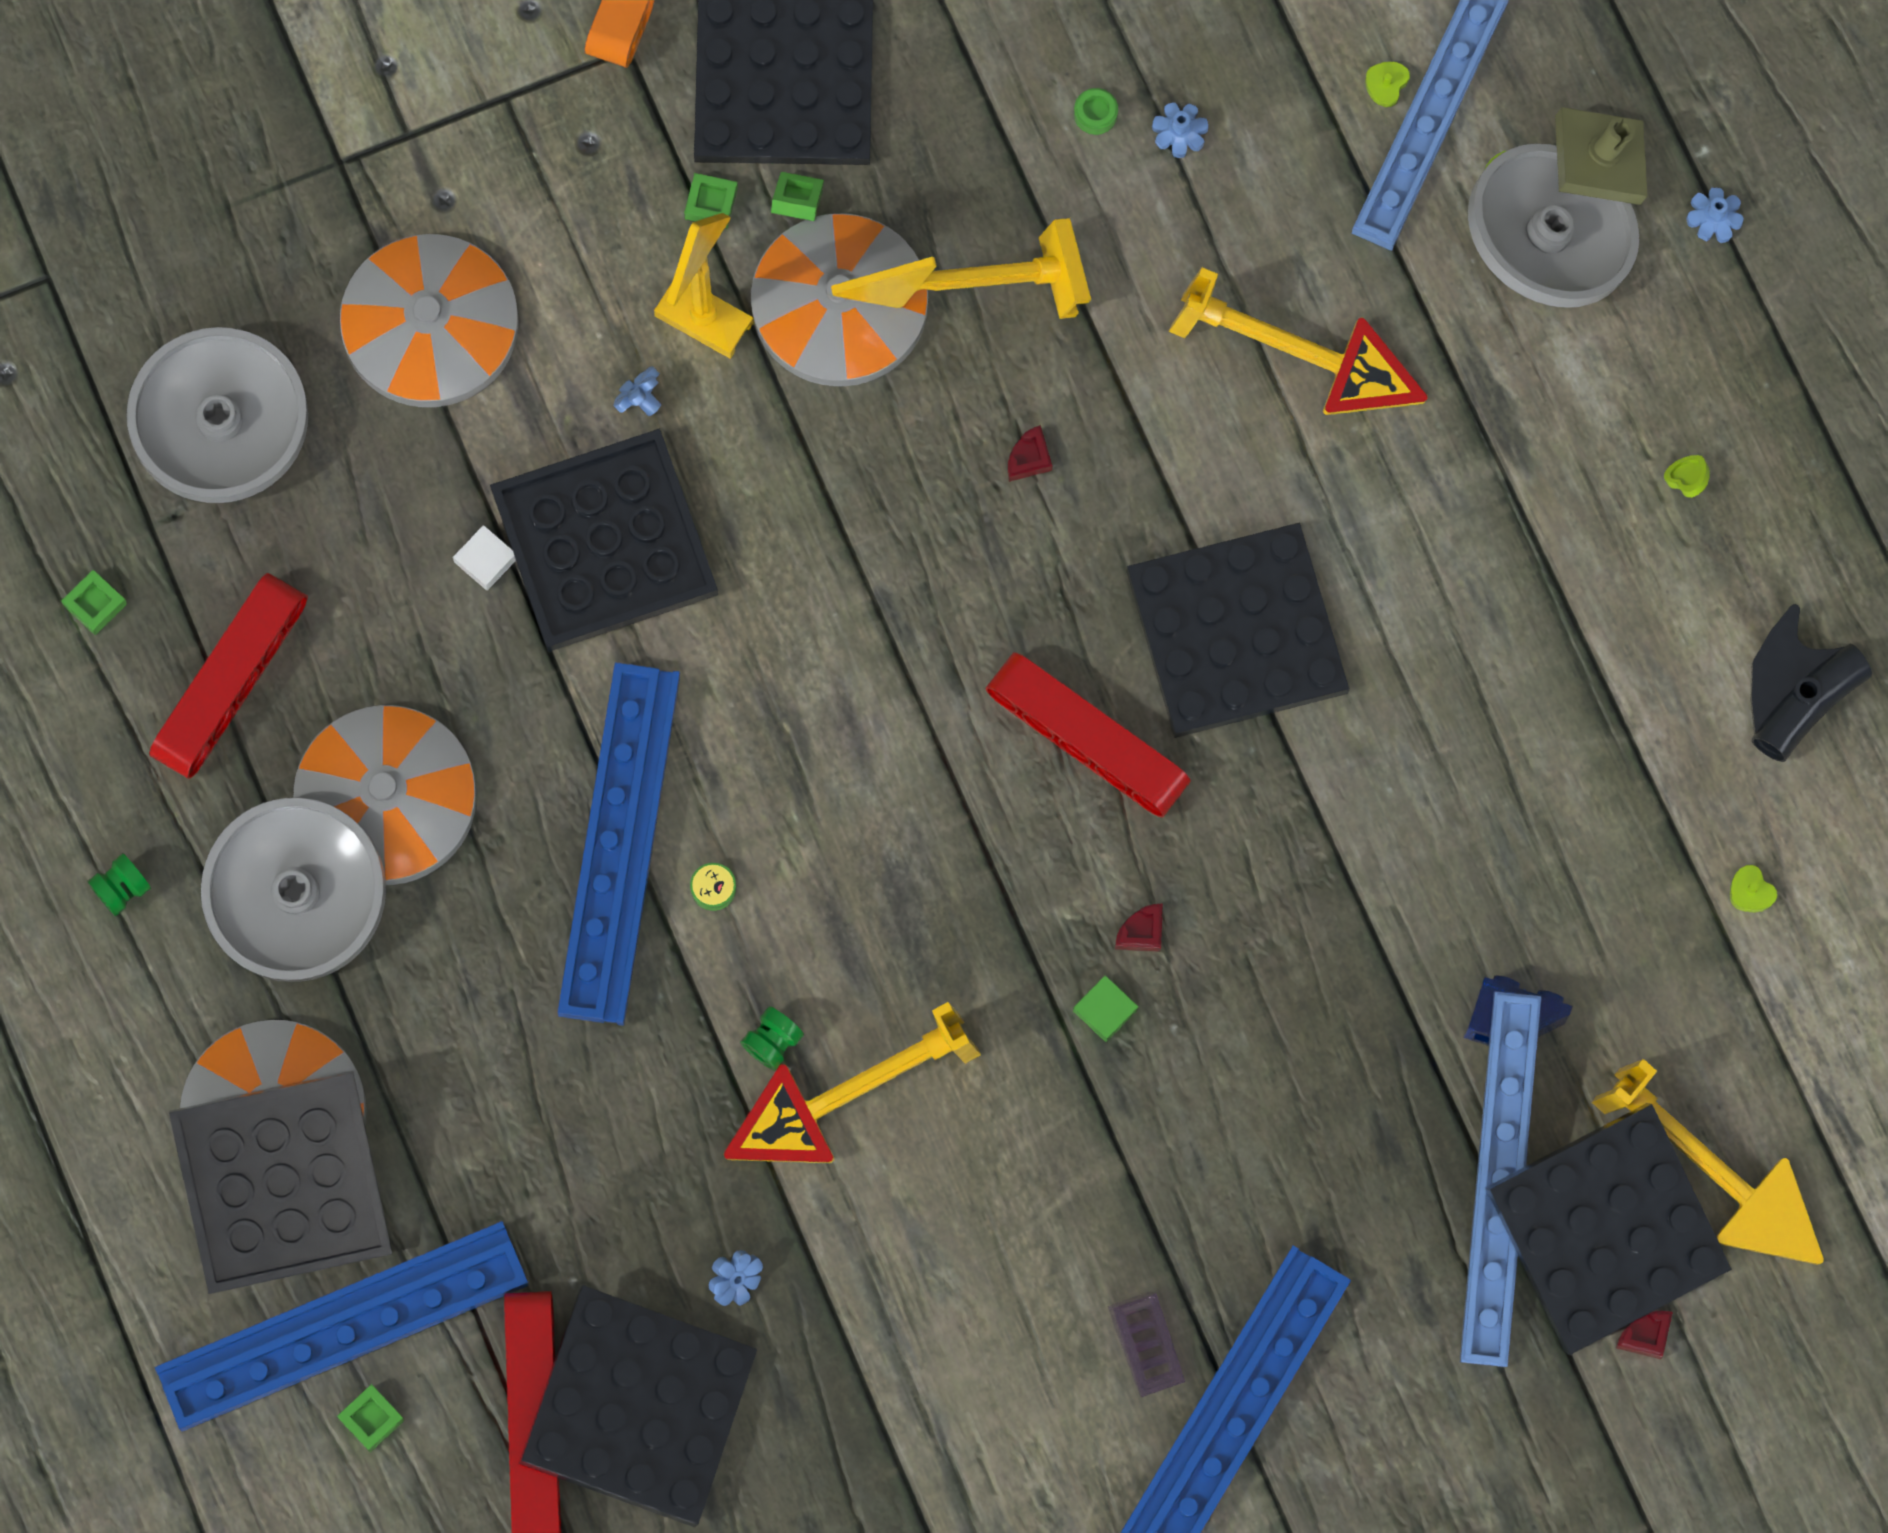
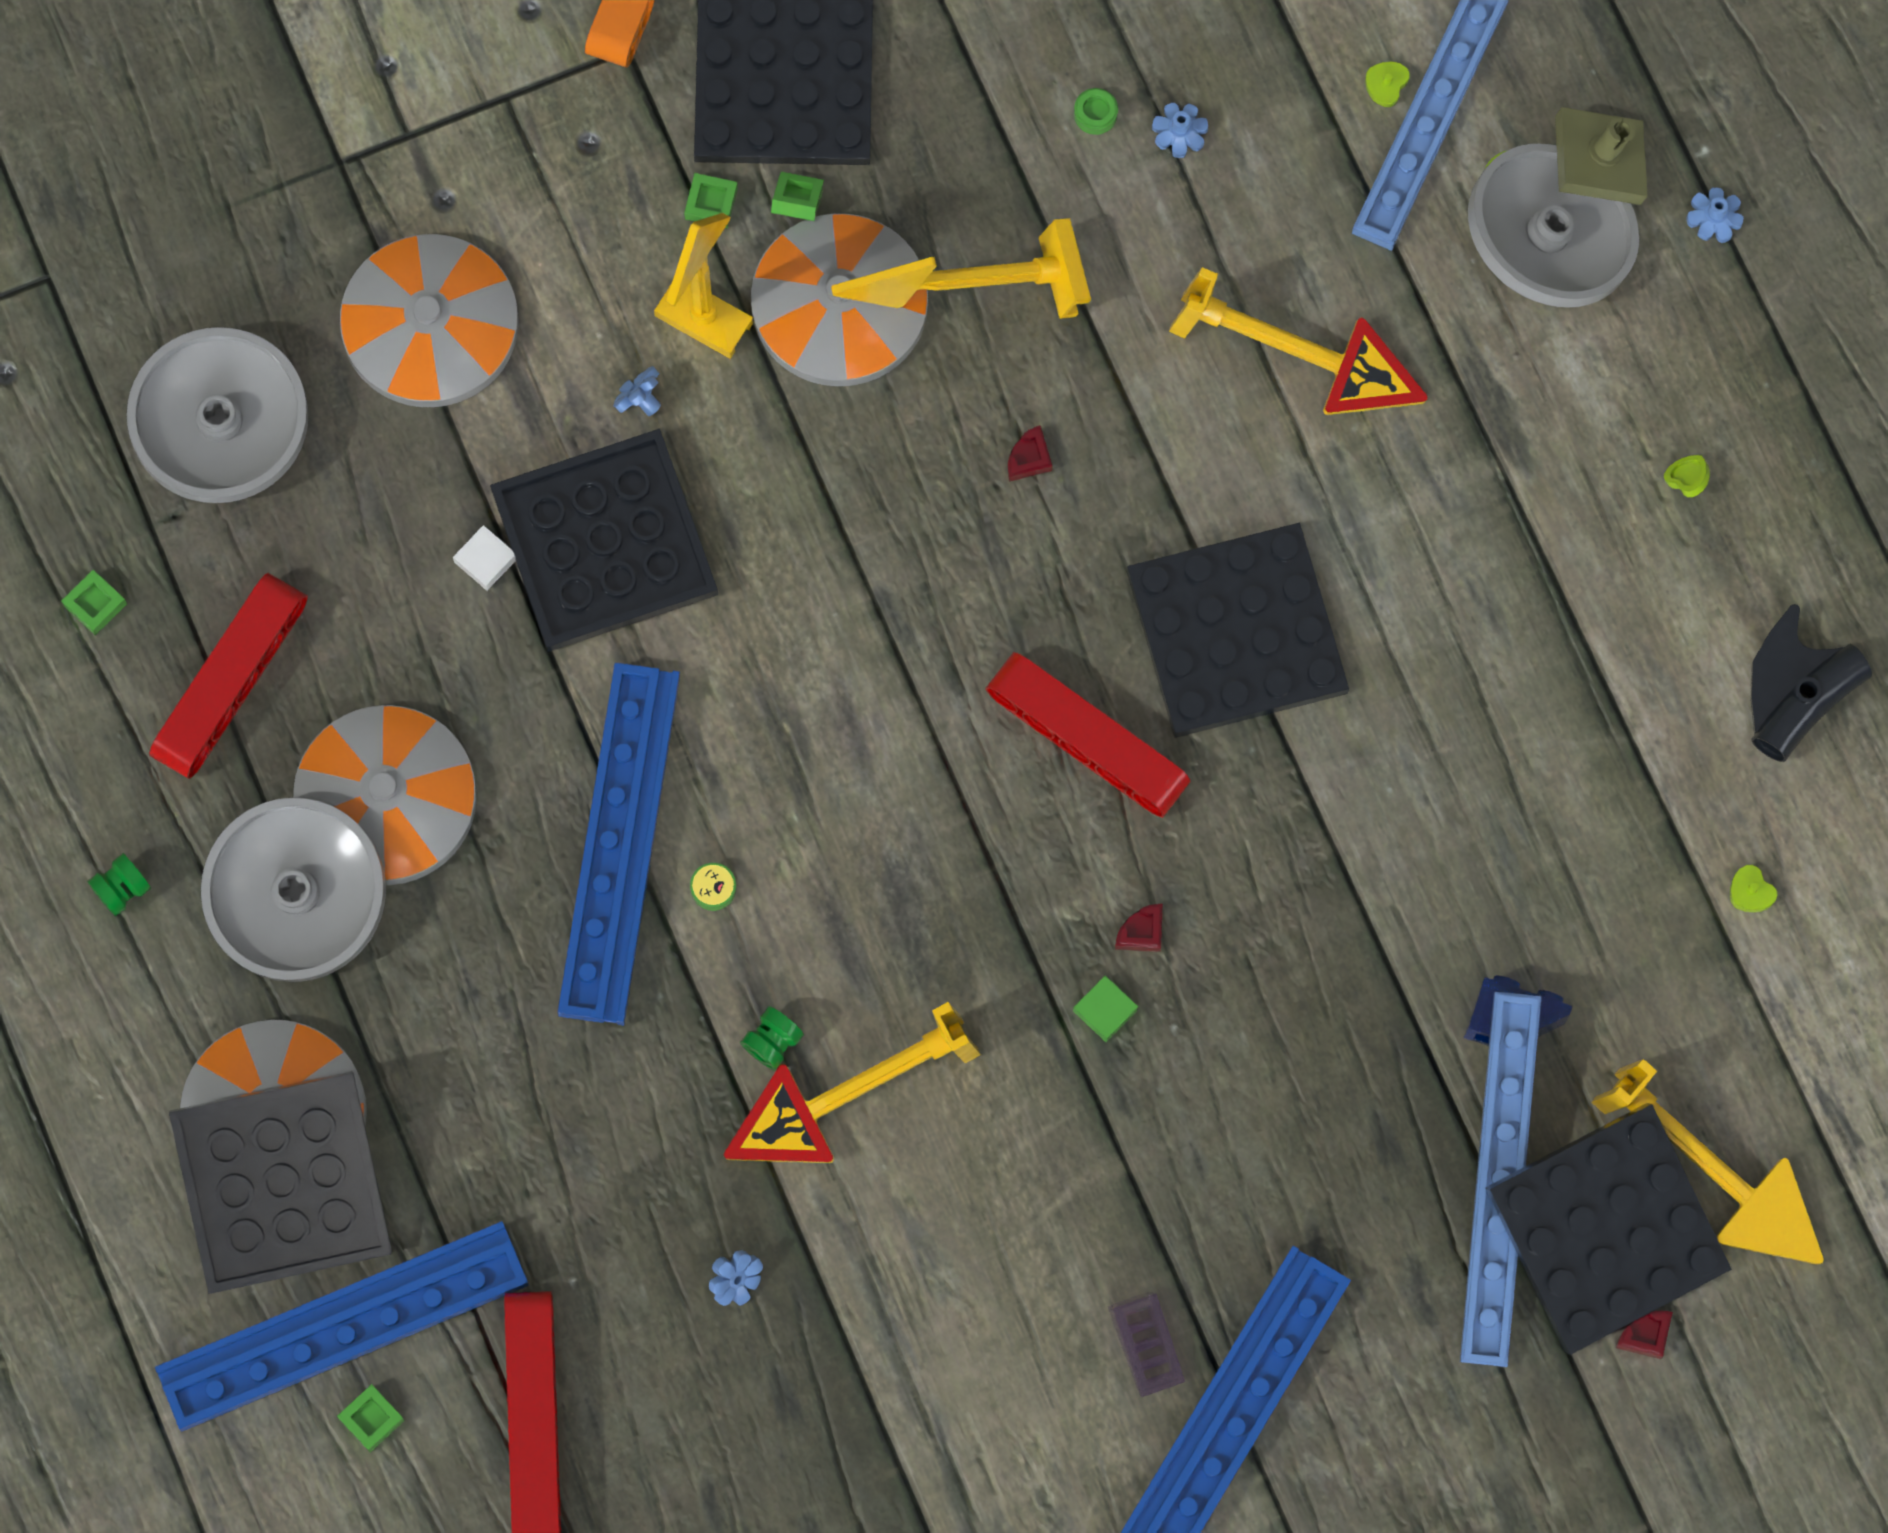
(638, 1406): black plate -> none

